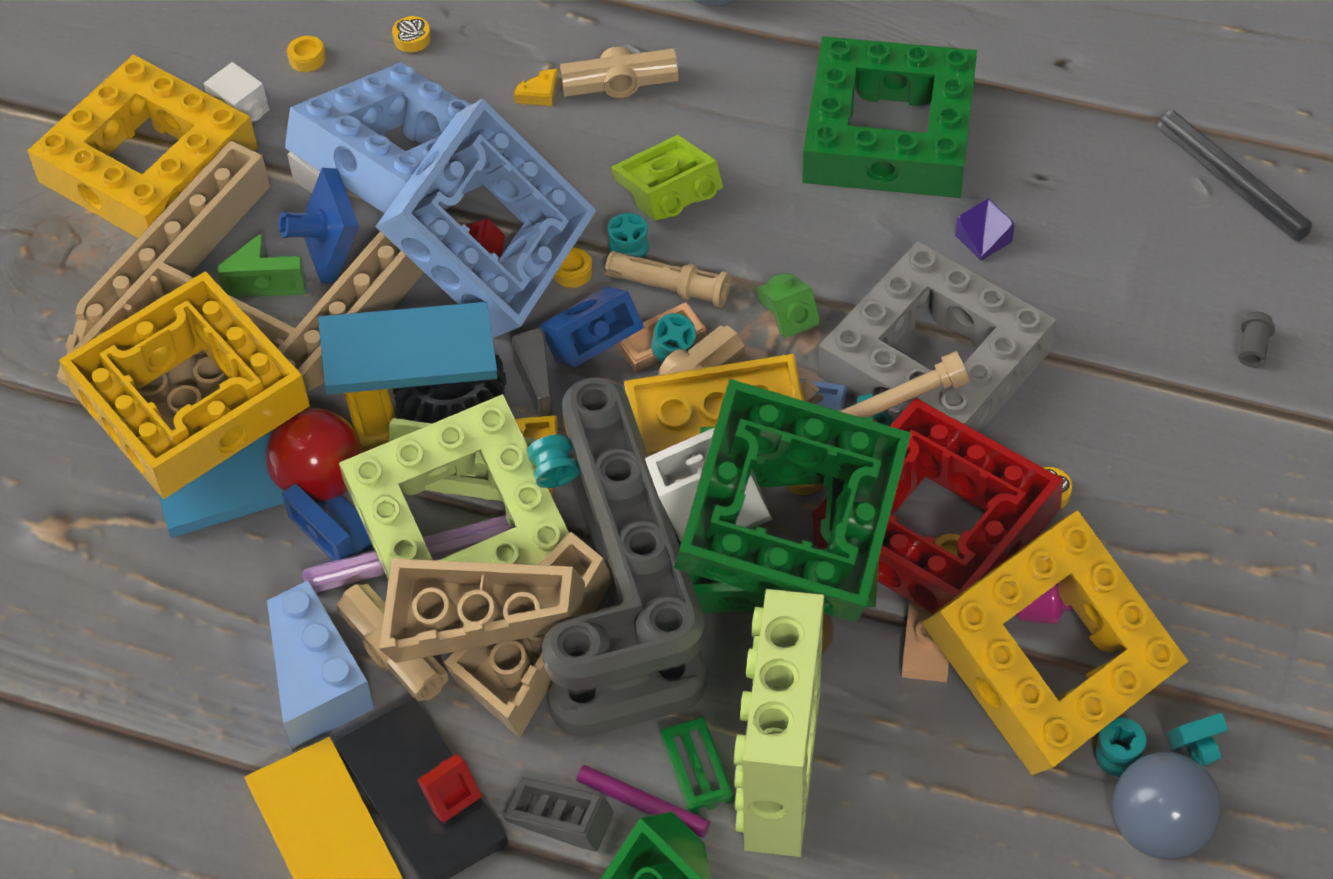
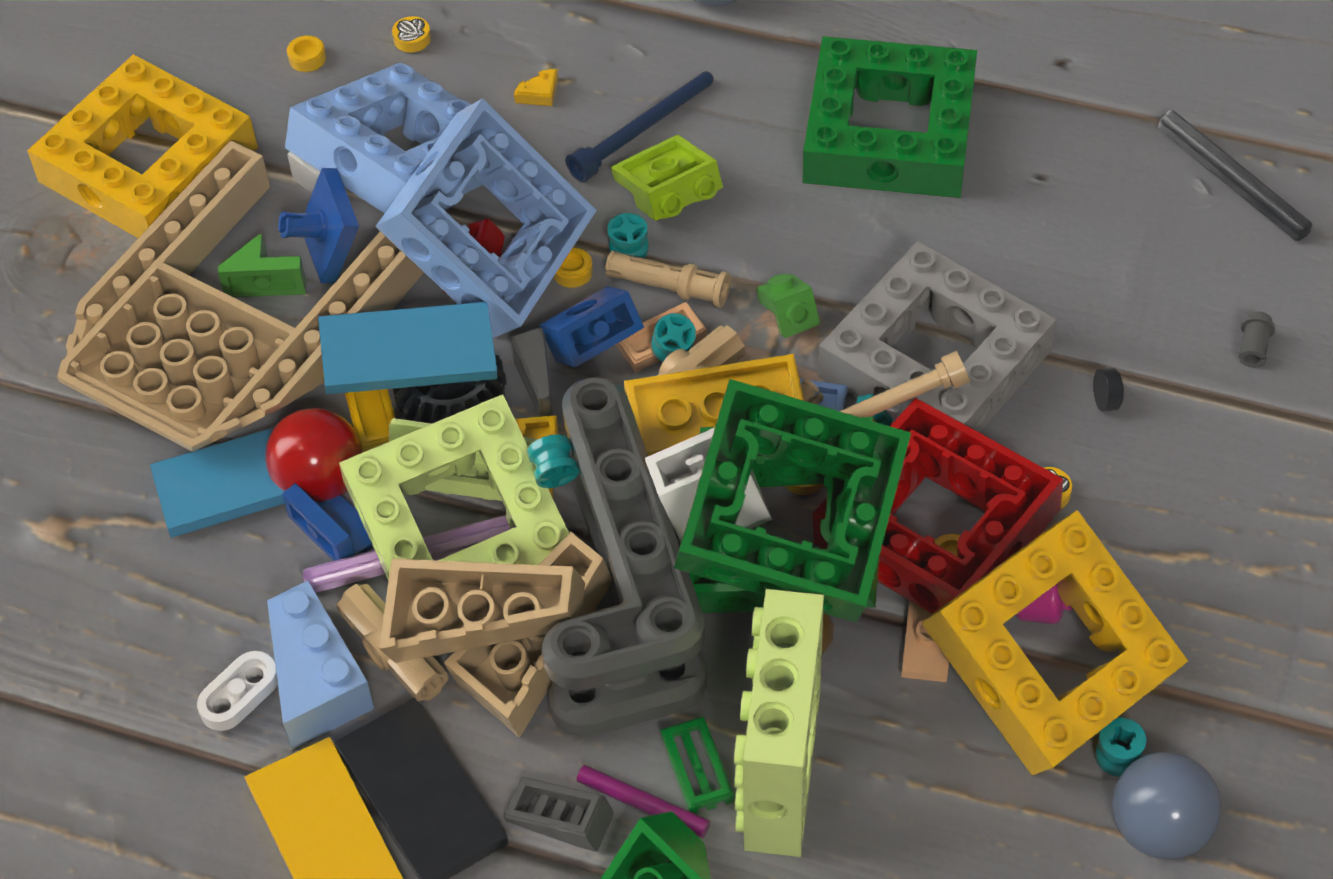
(195, 317): yellow brick -> none
(235, 691): none -> white plate
(238, 90): white brick -> none
(449, 788): red tile -> none
(585, 162): none -> dark blue piece
(619, 72): tan piece -> none
(984, 229): dark purple slope -> none
(1108, 389): none -> black tile
(1199, 738): teal tile -> none

